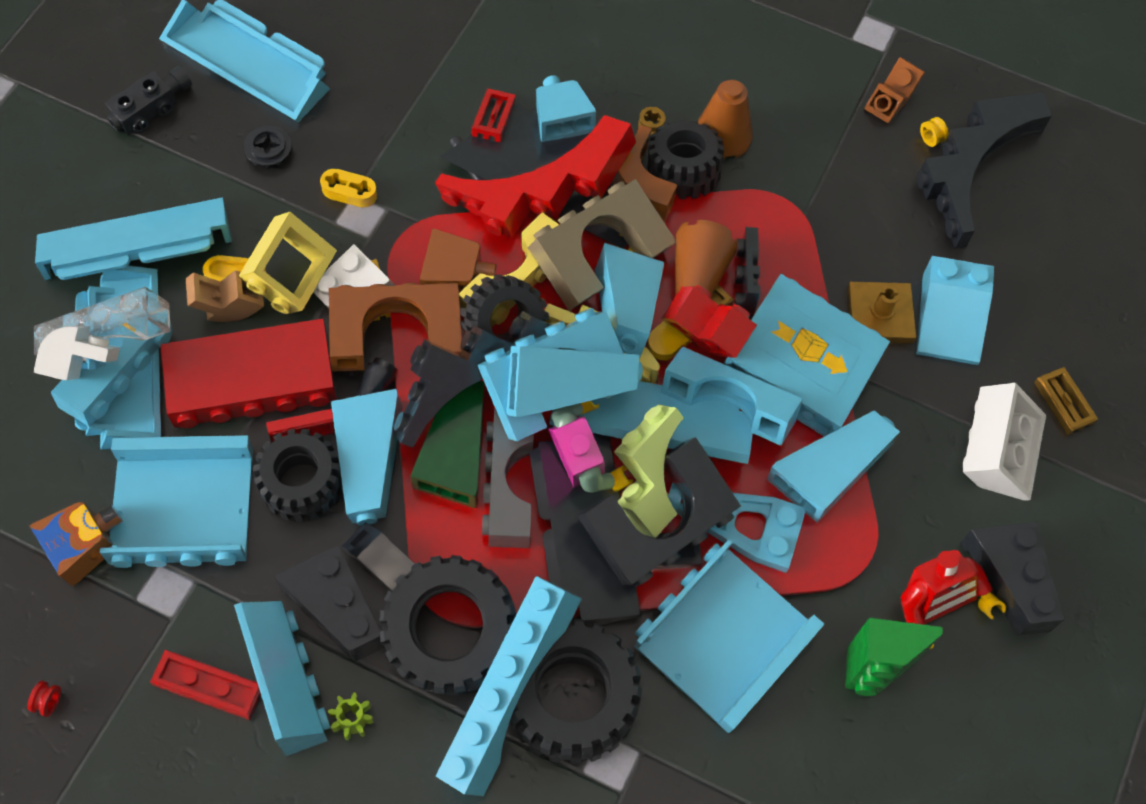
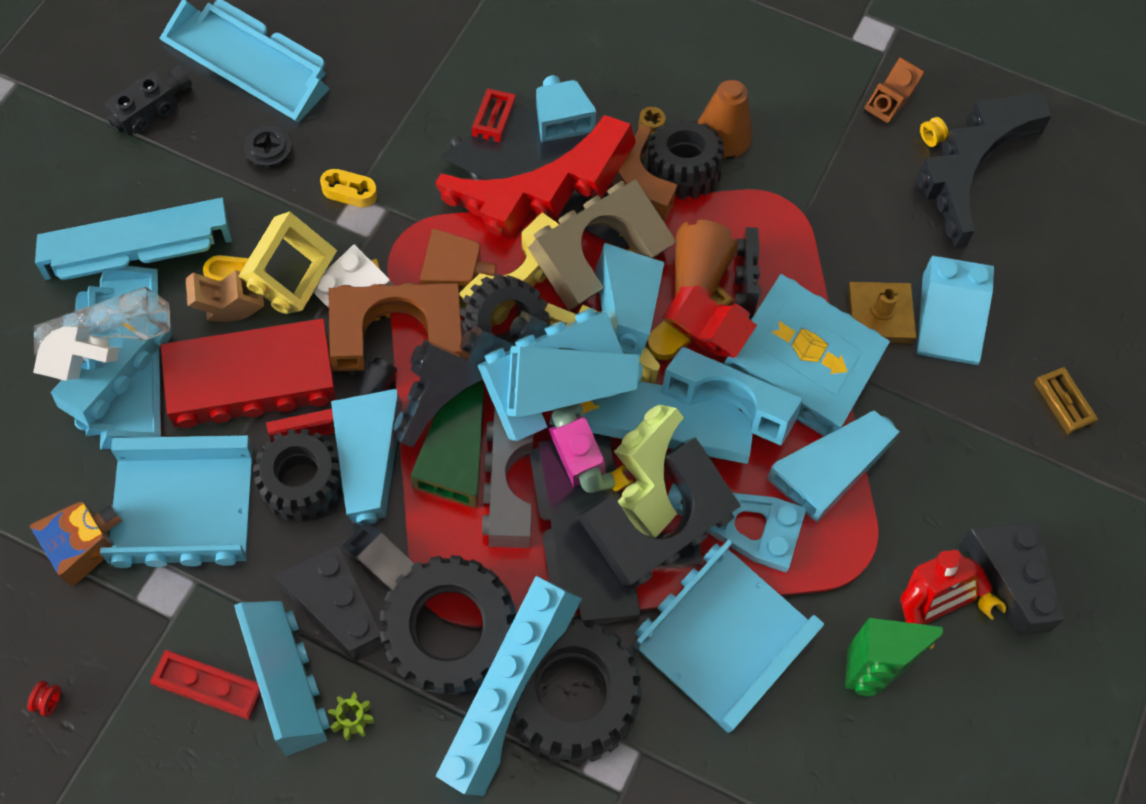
(1004, 441): white slope -> none

